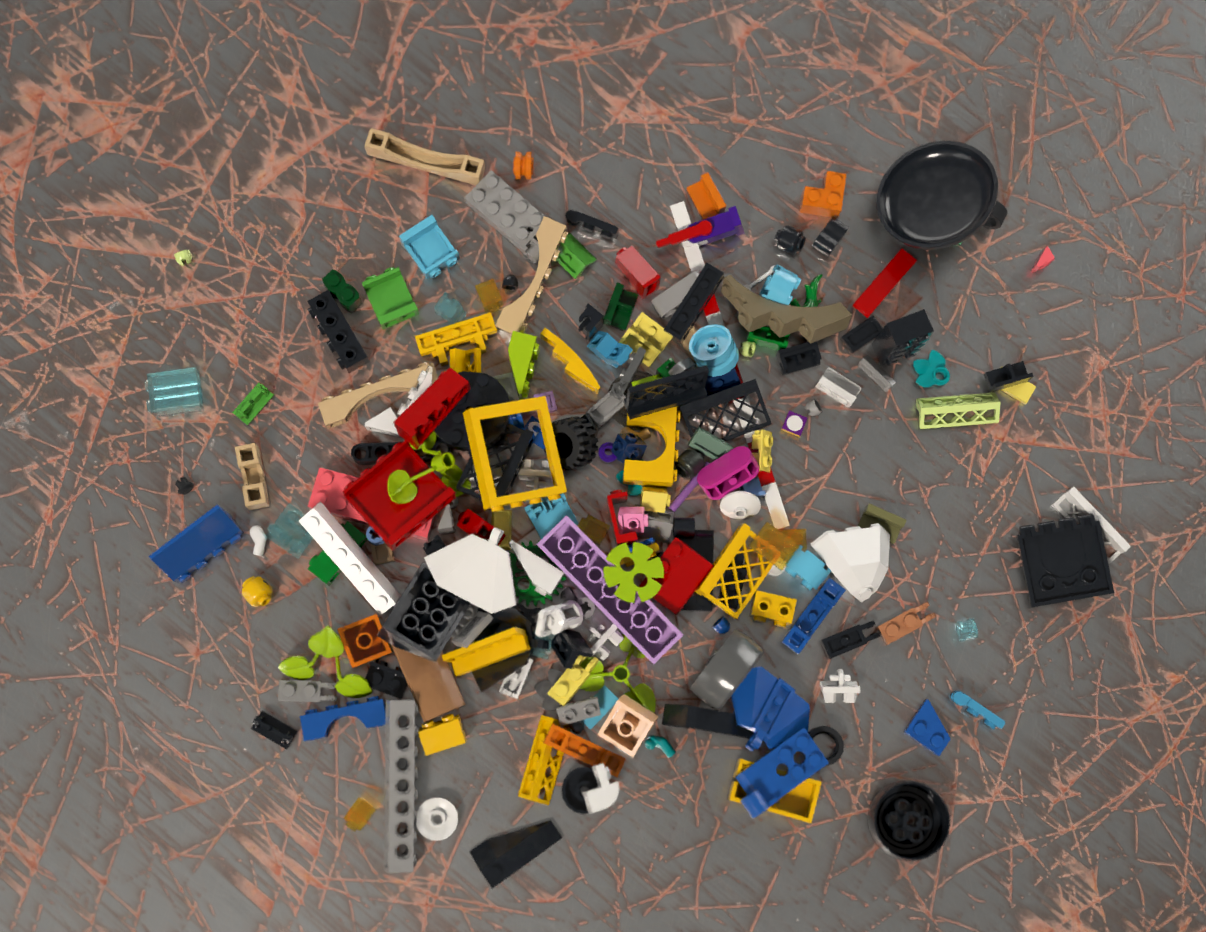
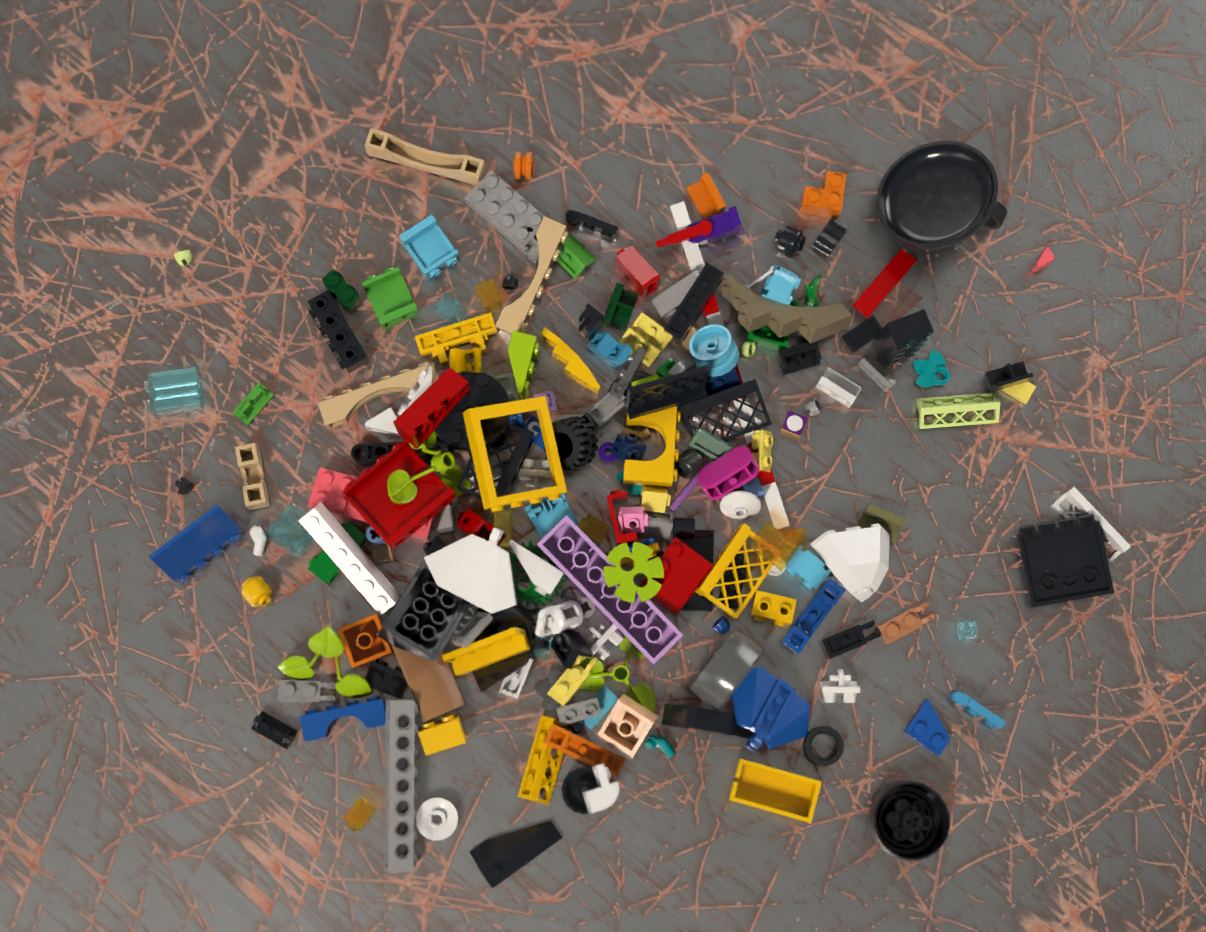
(763, 782): blue hinge -> none

